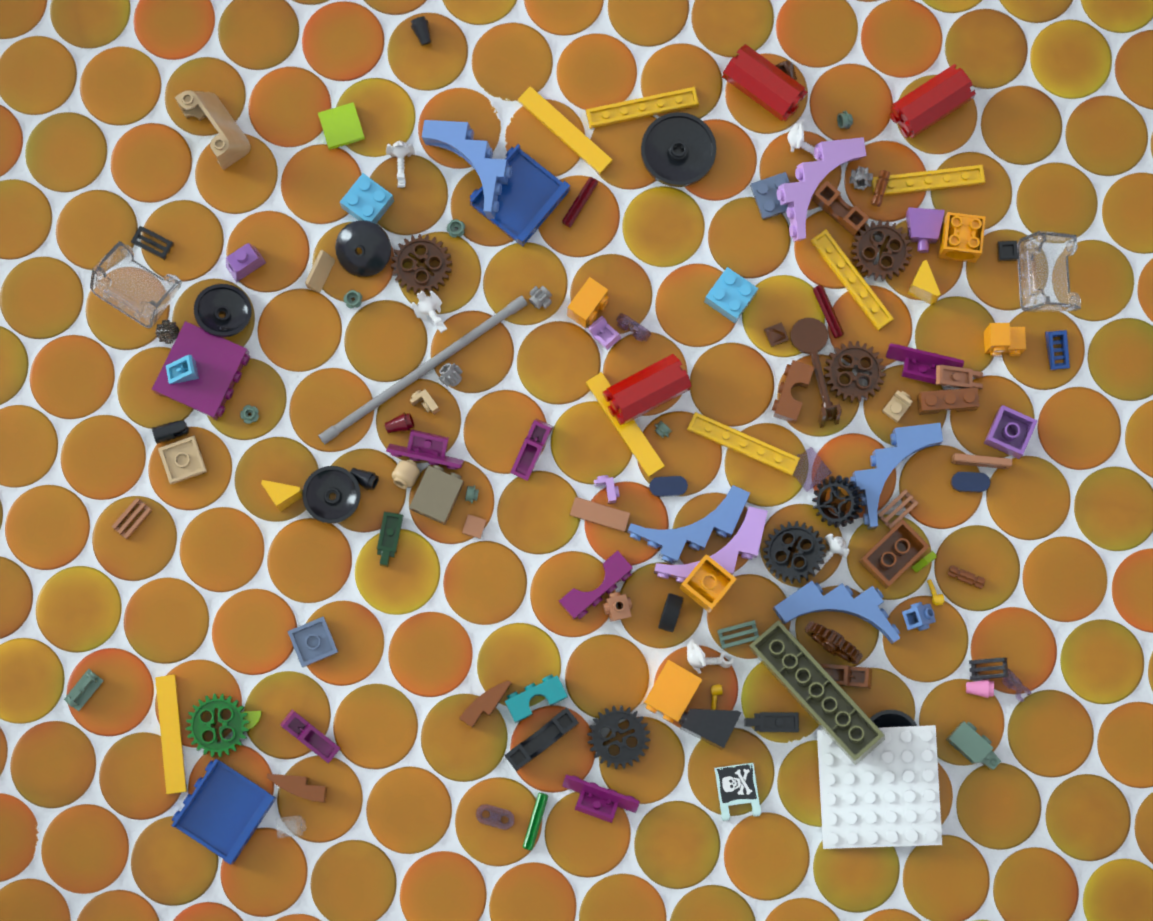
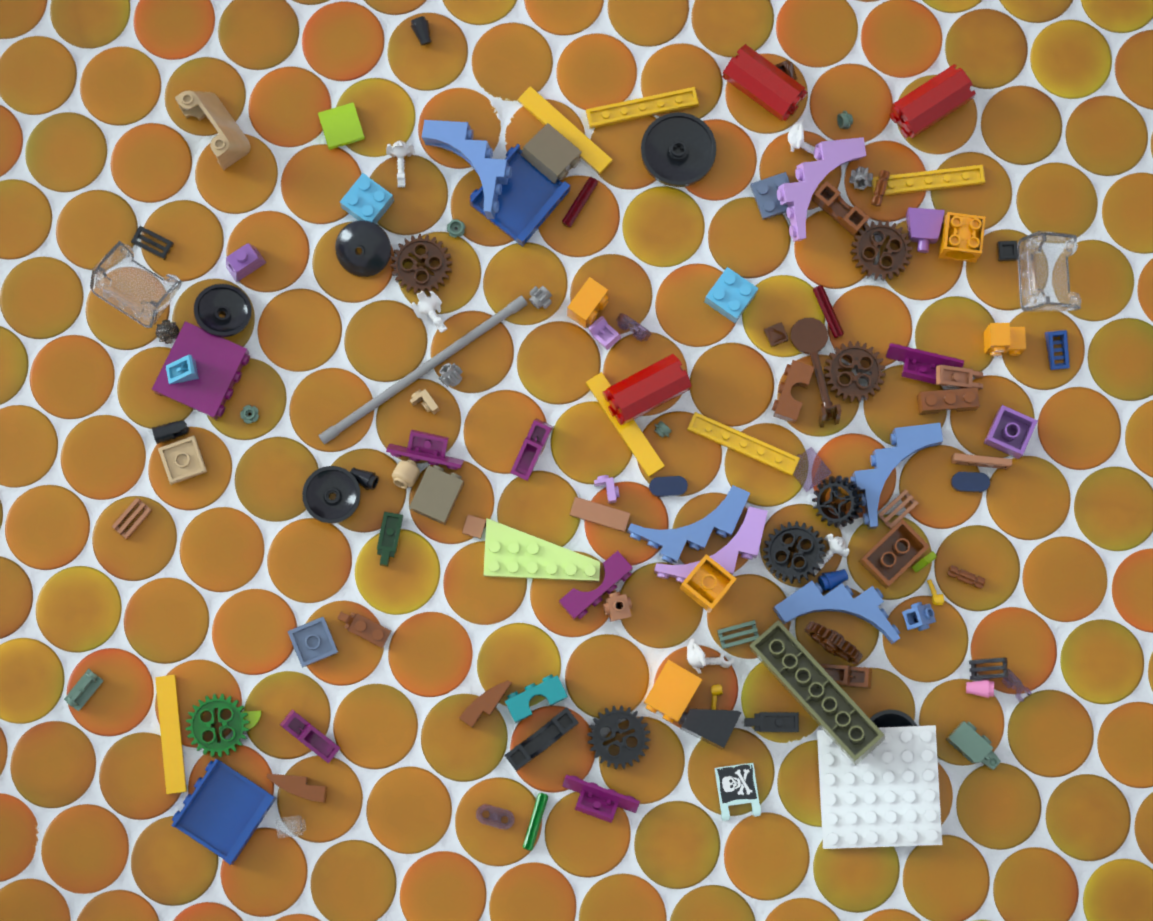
(282, 494): yellow slope -> none
(319, 271): tan slope -> none
(353, 294): sand green plate -> none
(365, 628): none -> dark orange hinge
(401, 423): dark red cone -> none
(471, 494): sand green plate -> none
(525, 556): none -> yellowish green wing
(551, 153): none -> dark tan brick
(670, 612): black tyre -> none
(832, 579): none -> blue cone
(852, 280): yellow tile -> none
(897, 405): tan bracket -> none
(924, 285): yellow slope -> none

